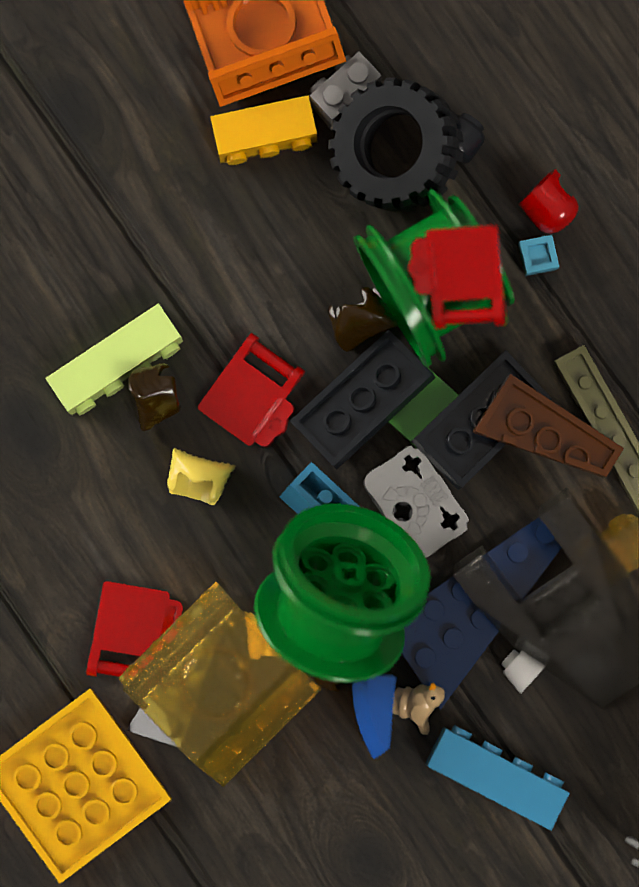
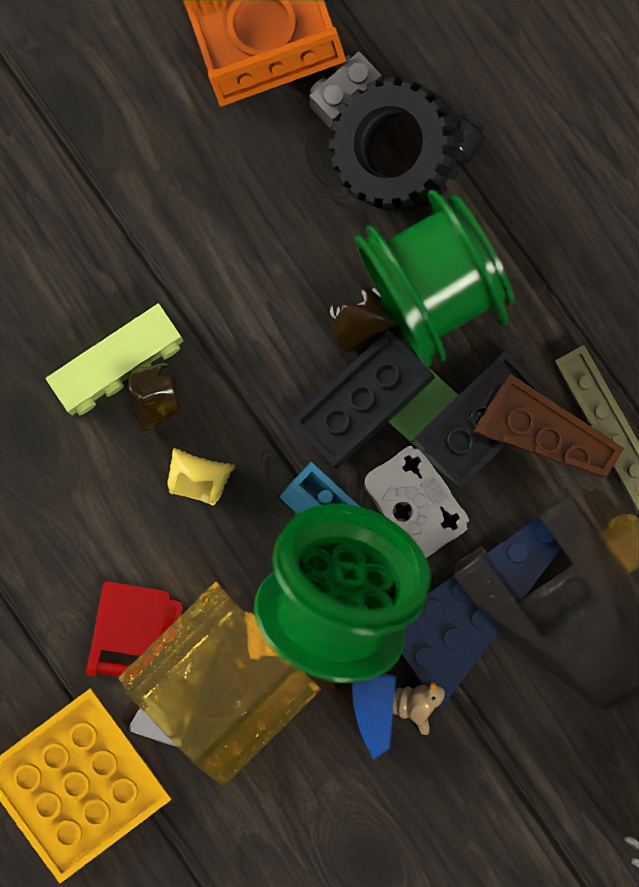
(249, 401): red piece -> none
(264, 130): yellow brick -> none
(460, 266): red piece -> none
(498, 778): dark azure brick -> none
(521, 669): white hat -> none
(538, 255): medium azure plate -> none
(550, 205): red helmet -> none

